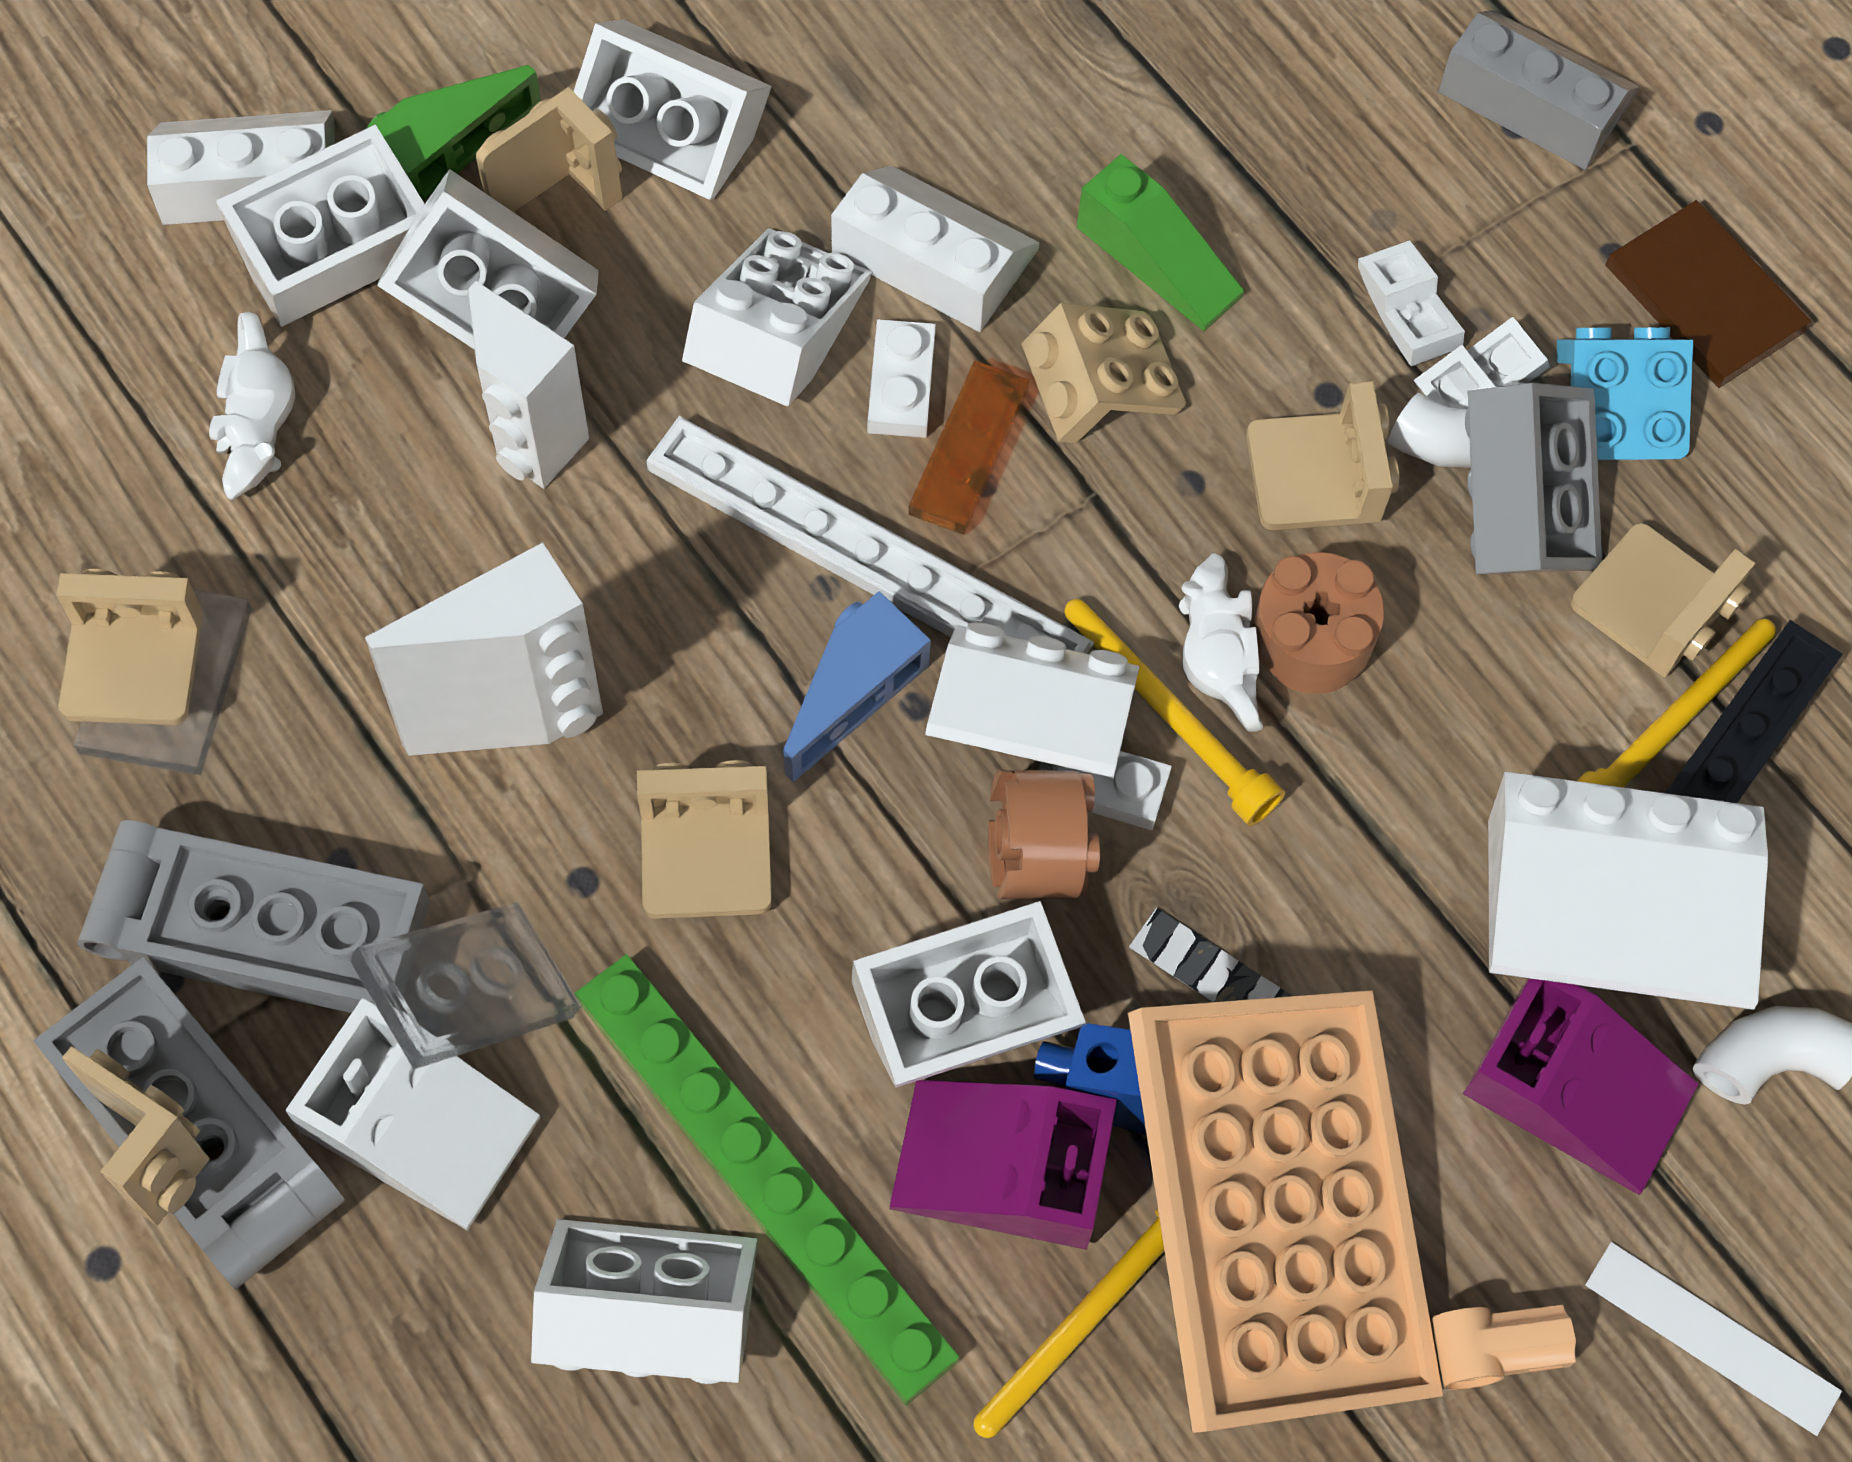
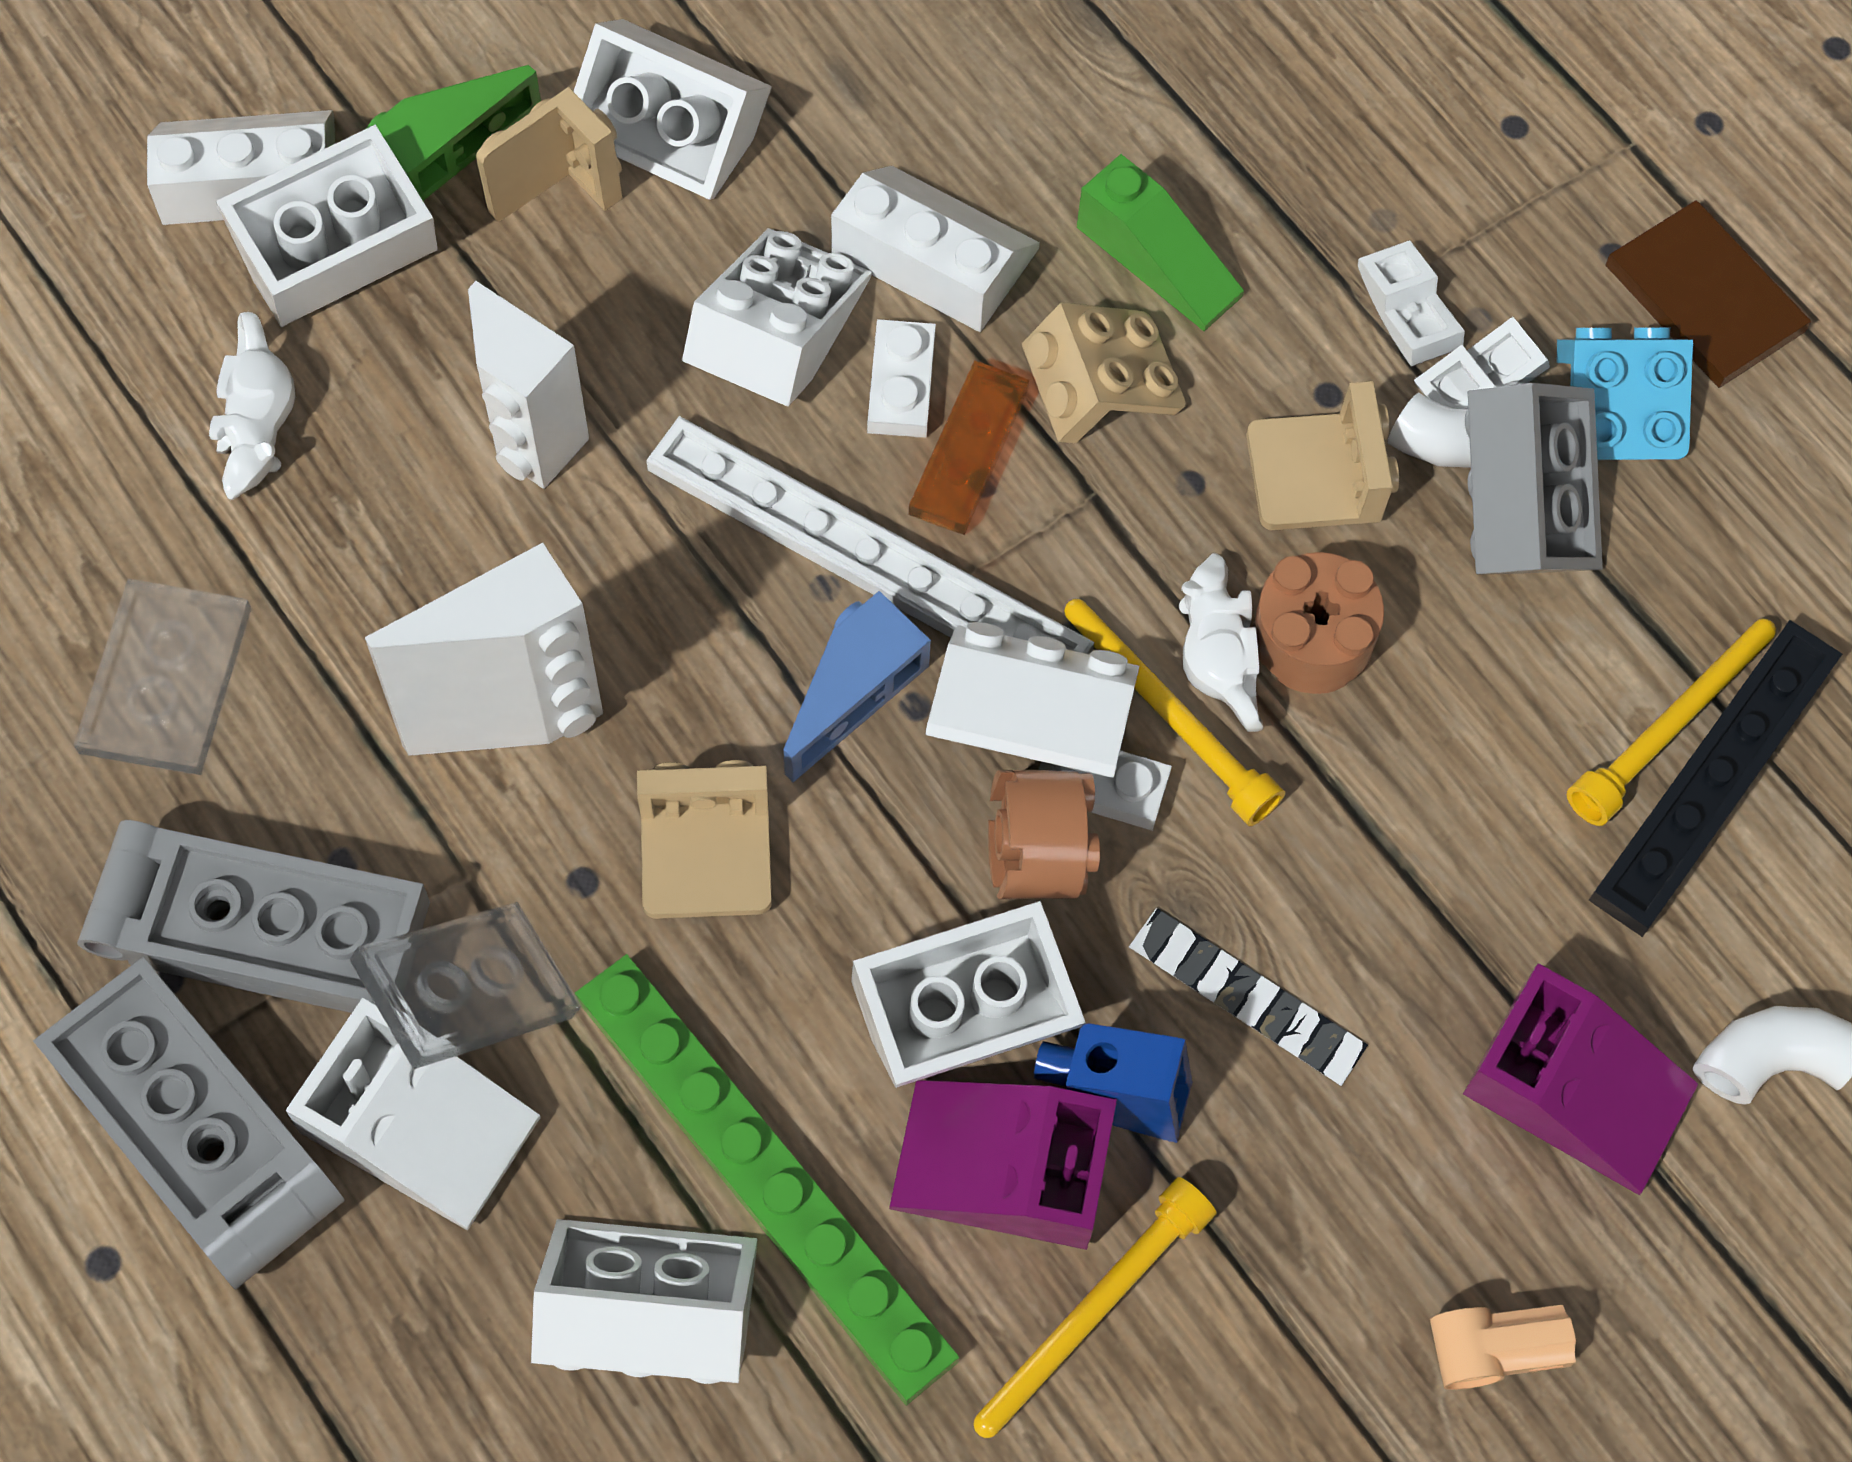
(129, 647): tan bracket -> none
(160, 1156): tan bracket -> none
(474, 238): white slope -> none
(1283, 1208): light nougat plate -> none
(1535, 87): light grey slope -> none
(1627, 890): white slope -> none
(1660, 598): tan bracket -> none
(1714, 1338): white sticker -> none

